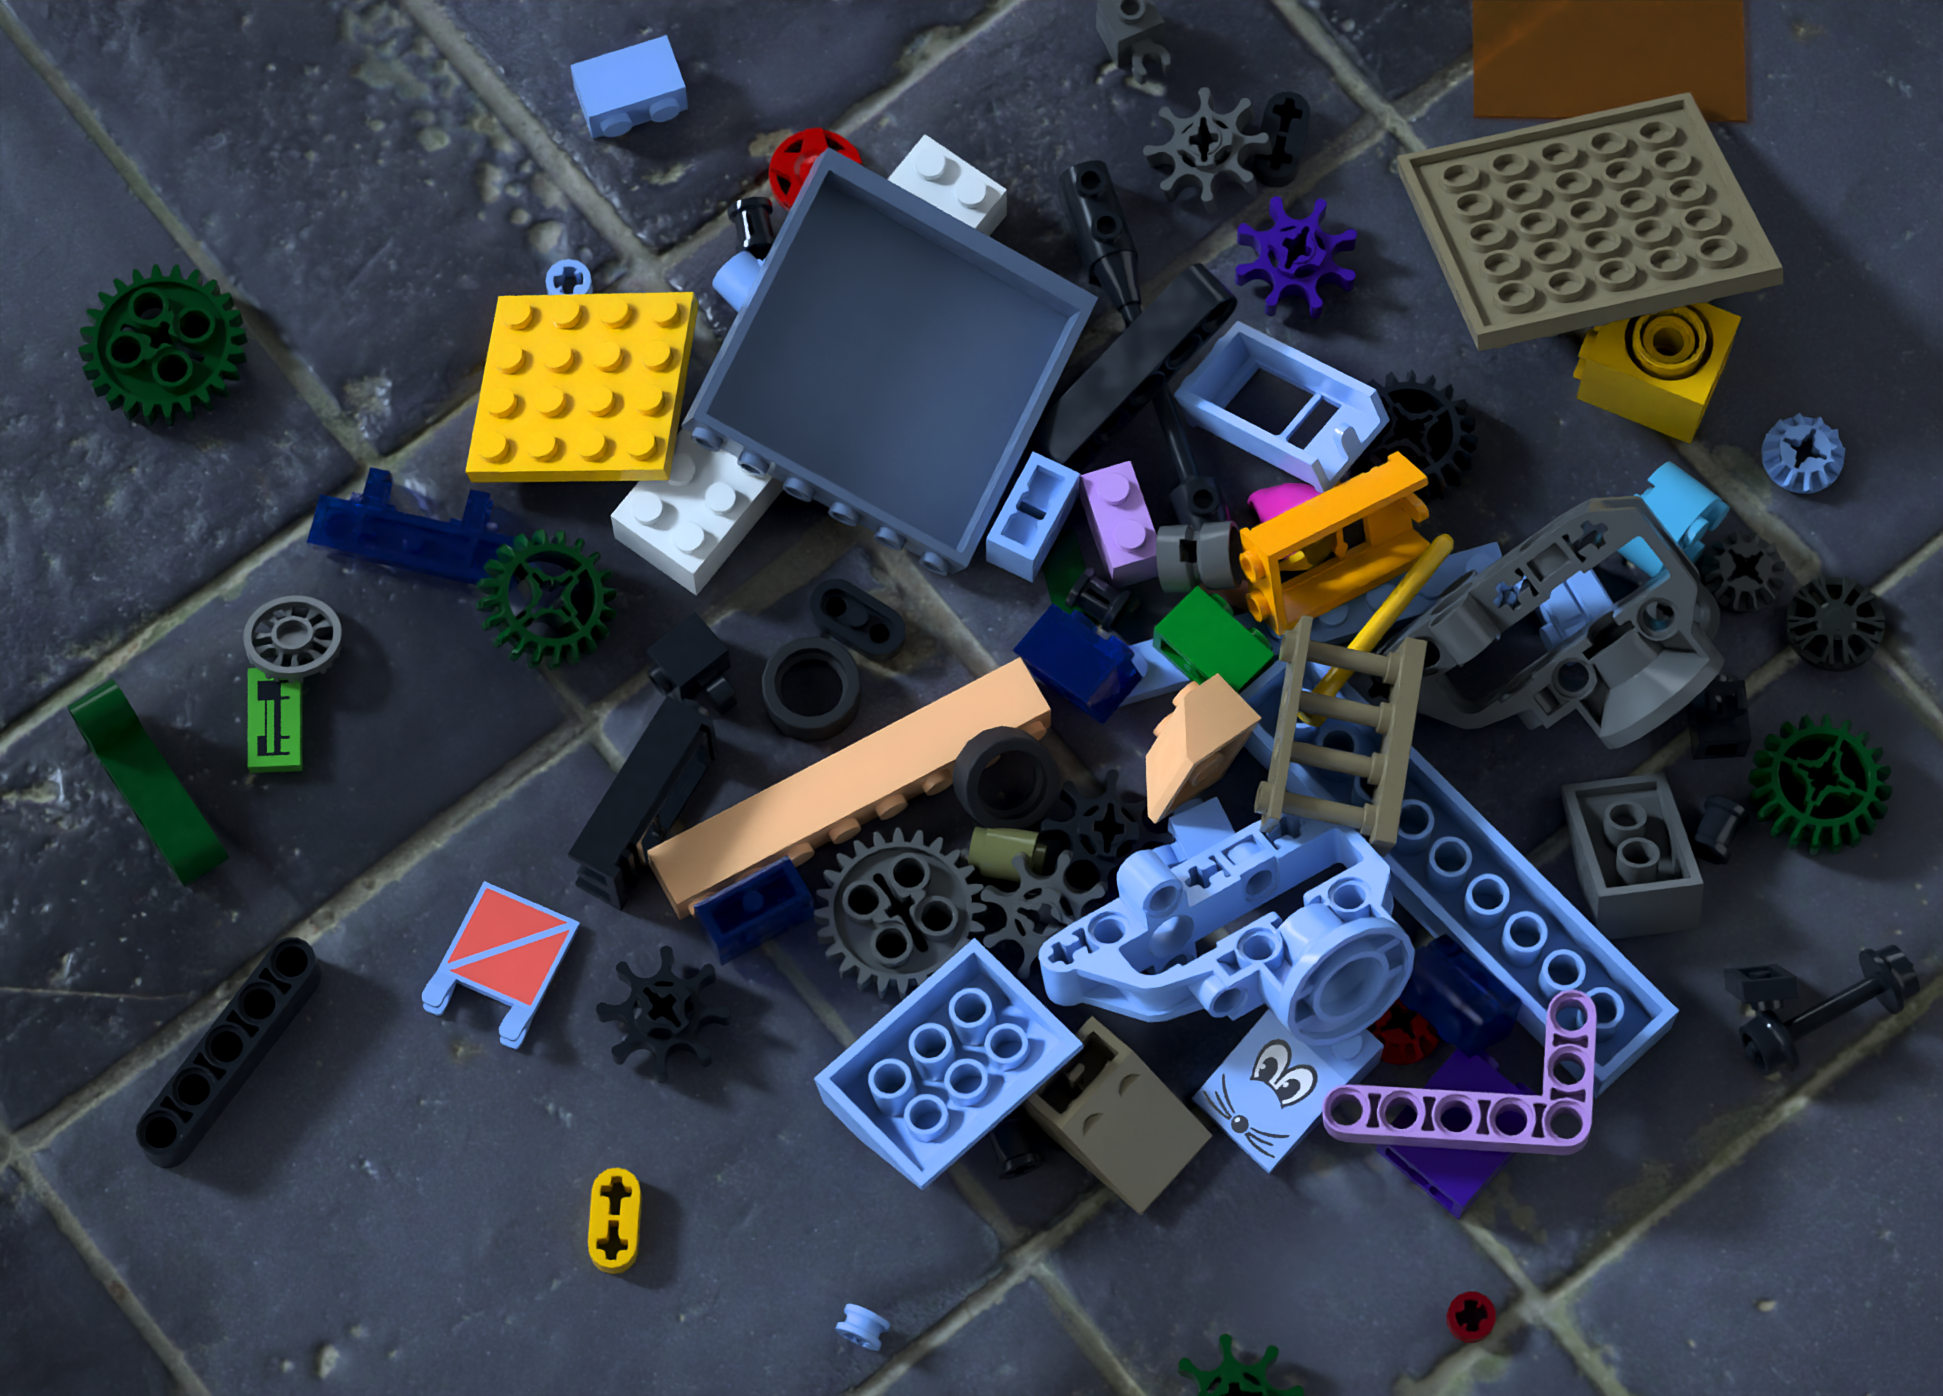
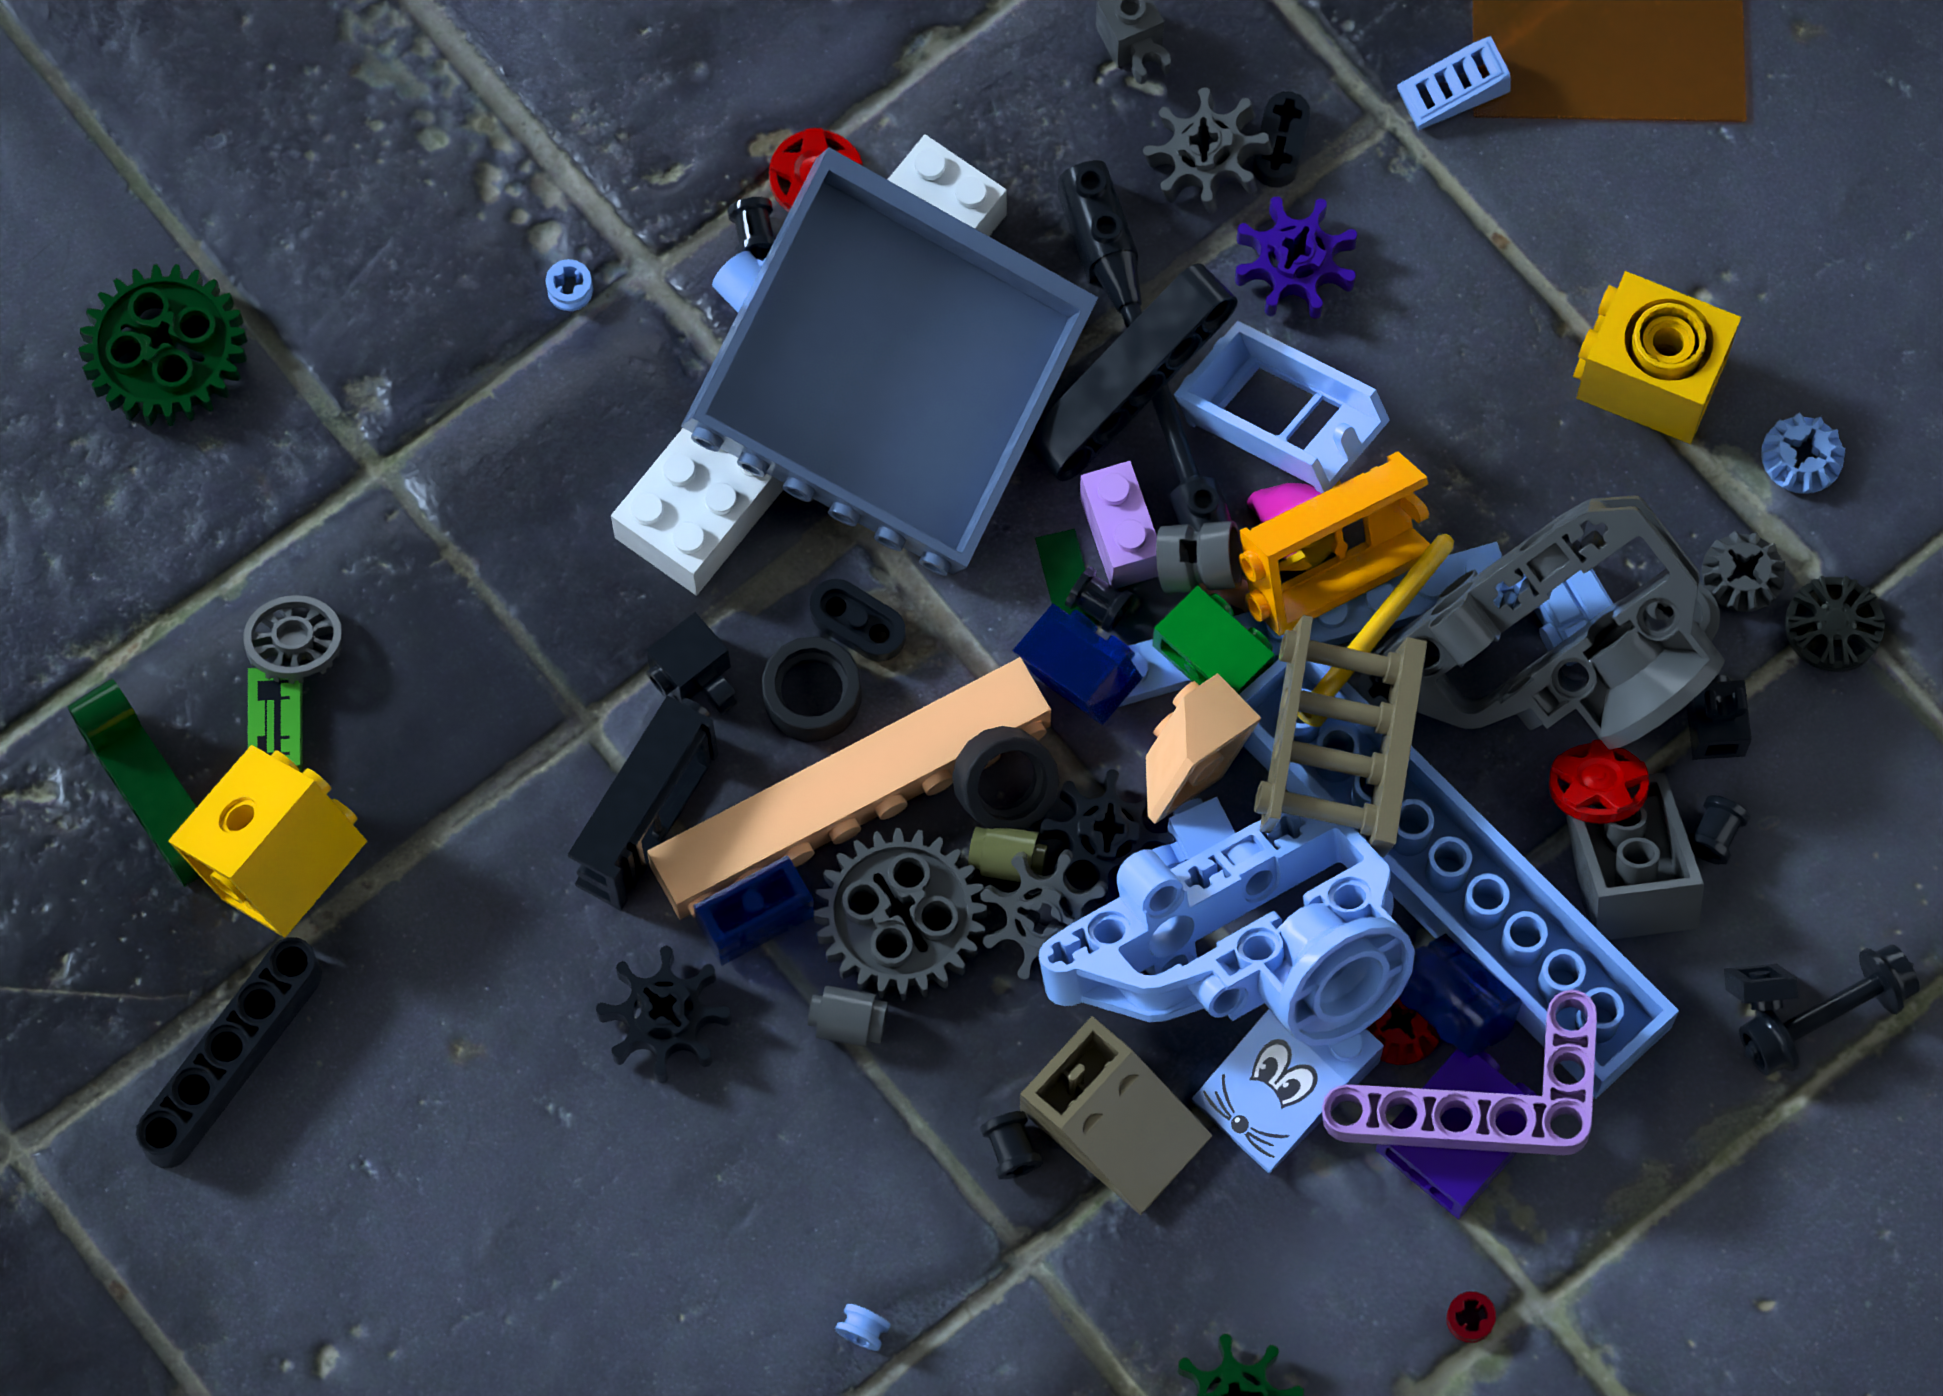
(269, 839): none -> yellow brick
(380, 534): clear blue hinge -> none
(506, 953): flag -> none
(532, 585): dark green gear -> none
(583, 387): yellow plate -> none
(602, 1220): yellow beam -> none
(629, 88): light blue brick -> none
(848, 1016): none -> dark grey brick
(946, 1065): light blue slope -> none
(1032, 517): light blue brick -> none
(1437, 415): black gear -> none
(1448, 69): none -> light blue slope
(1587, 221): dark tan plate -> none
(1598, 777): none -> red wheel
(1684, 510): medium azure brick -> none
(1838, 794): dark green gear -> none

